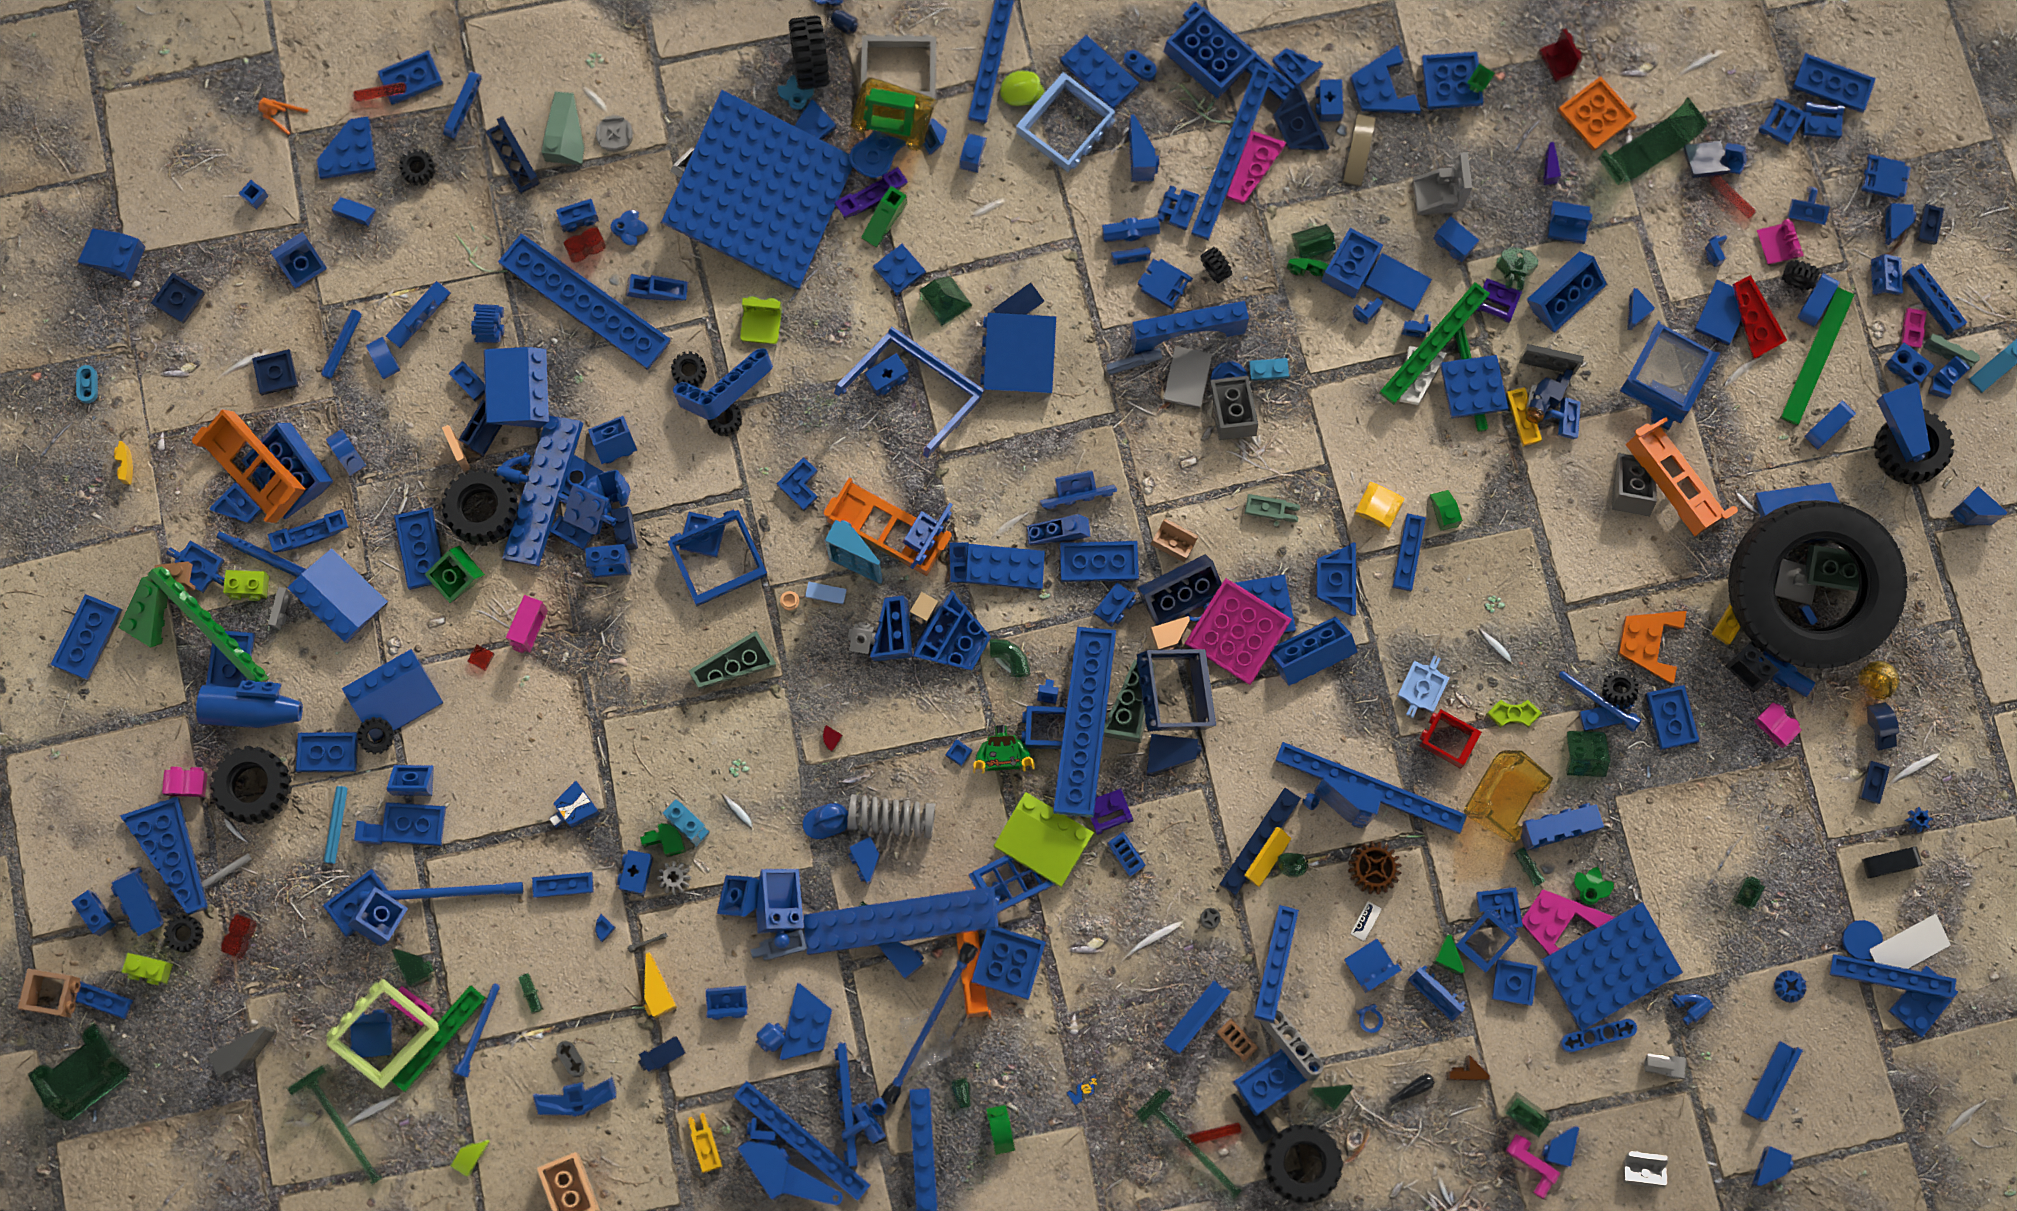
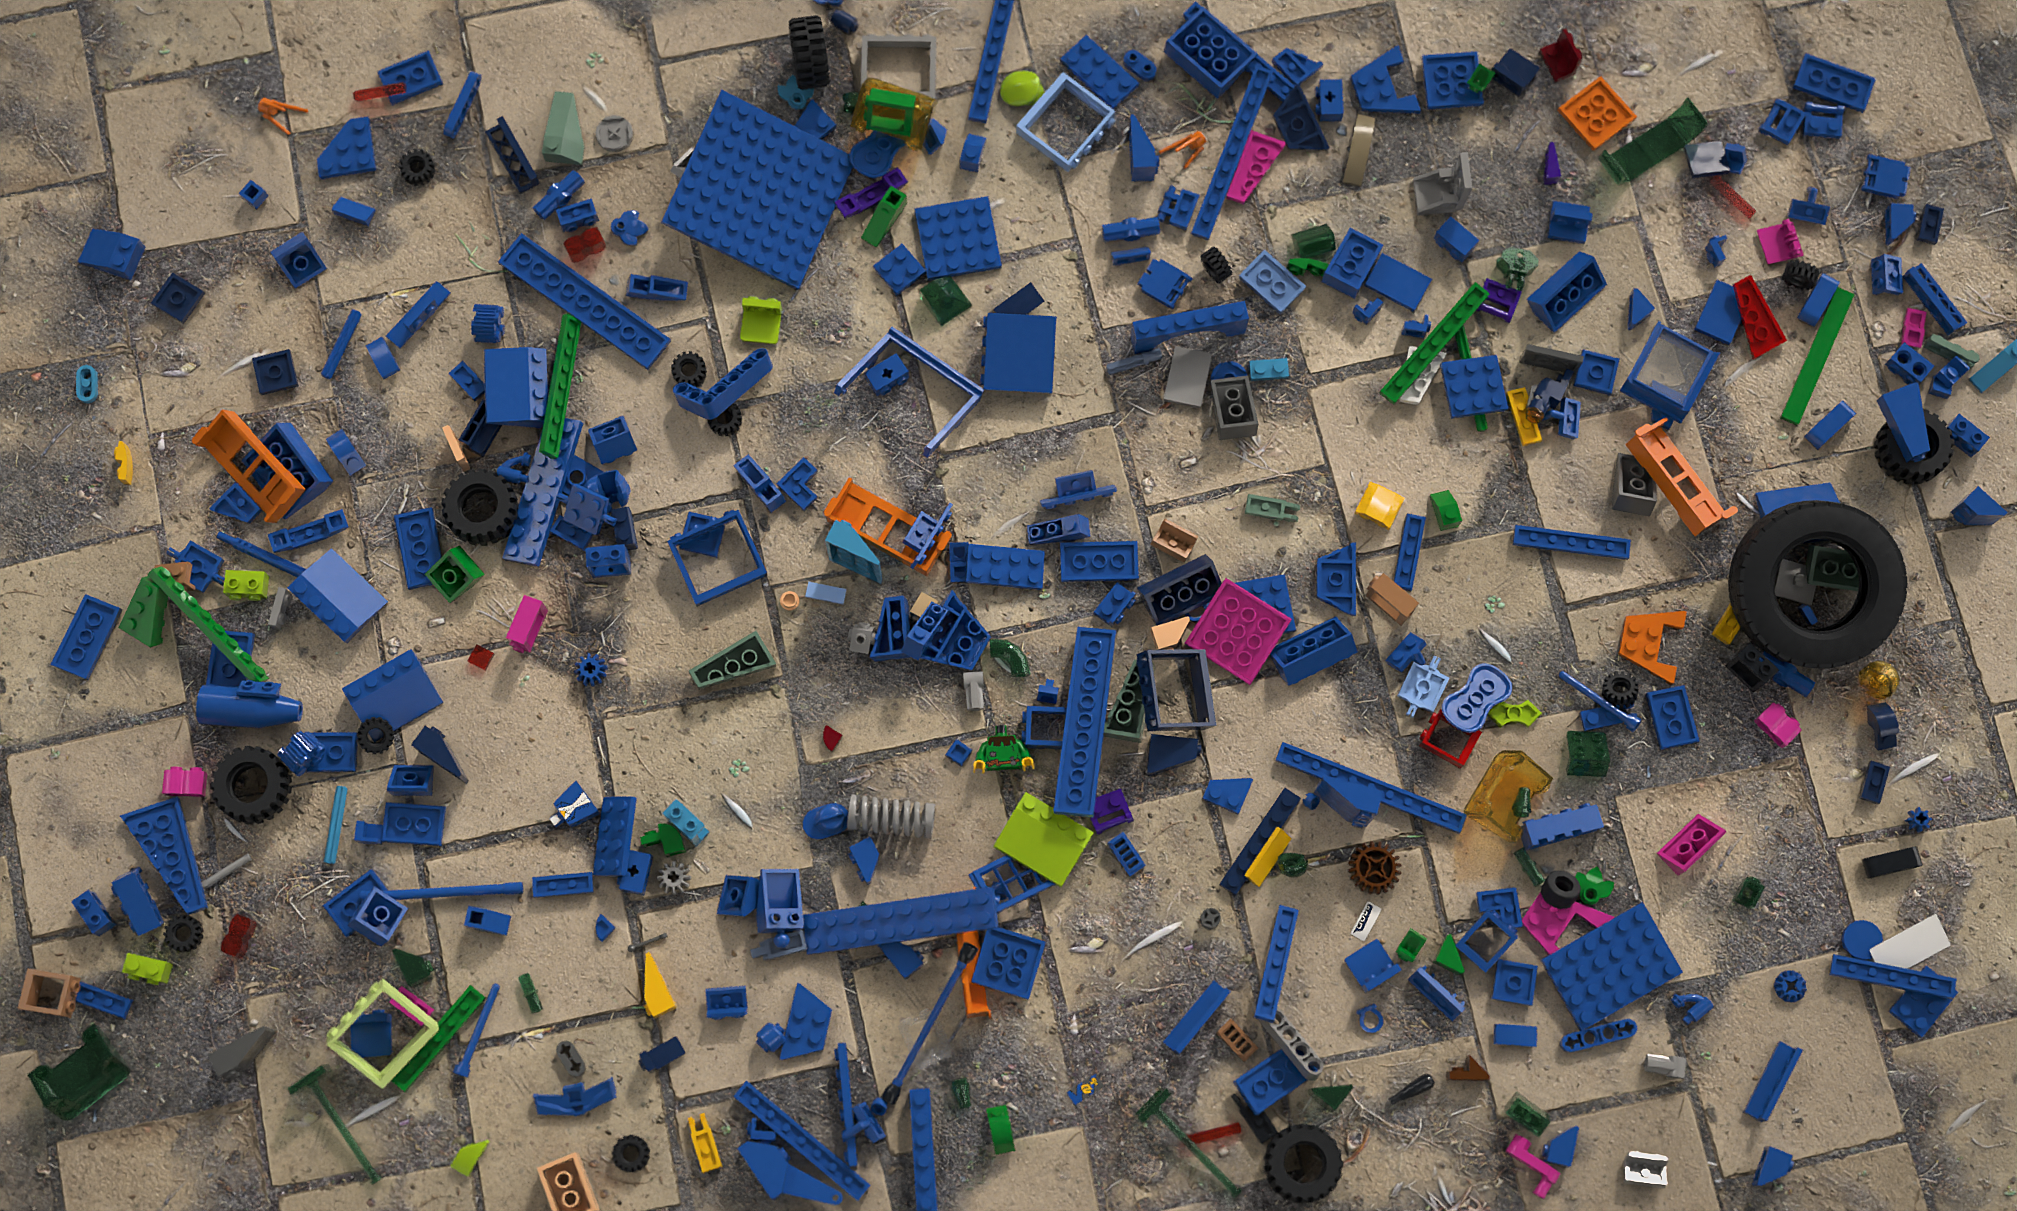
(301, 752): none -> blue brick
(432, 745): none -> dark blue slope
(487, 920): none -> blue slope
(558, 195): none -> blue piece
(560, 386): none -> green plate
(584, 666): none -> blue gear
(614, 836): none -> blue plate
(619, 1147): none -> black tyre
(759, 483): none -> blue slope
(850, 100): none -> clear green wheel
(924, 631): none -> blue slope
(958, 238): none -> blue plate
(974, 695): none -> light grey piece
(1194, 141): none -> orange plant
(1228, 793): none -> blue wing
(1272, 282): none -> medium blue plate
(1391, 598): none -> medium nougat window
(1406, 652): none -> blue plate
(1410, 945): none -> green bracket
(1471, 704): none -> plate
(1514, 72): none -> dark blue bracket
(1515, 1035): none -> blue slope
(1522, 803): none -> clear green cone
(1560, 889): none -> black tyre
(1571, 542): none -> blue plate
(1597, 372): none -> blue tile
(1690, 844): none -> dark pink slope
(1966, 435): none -> blue brick

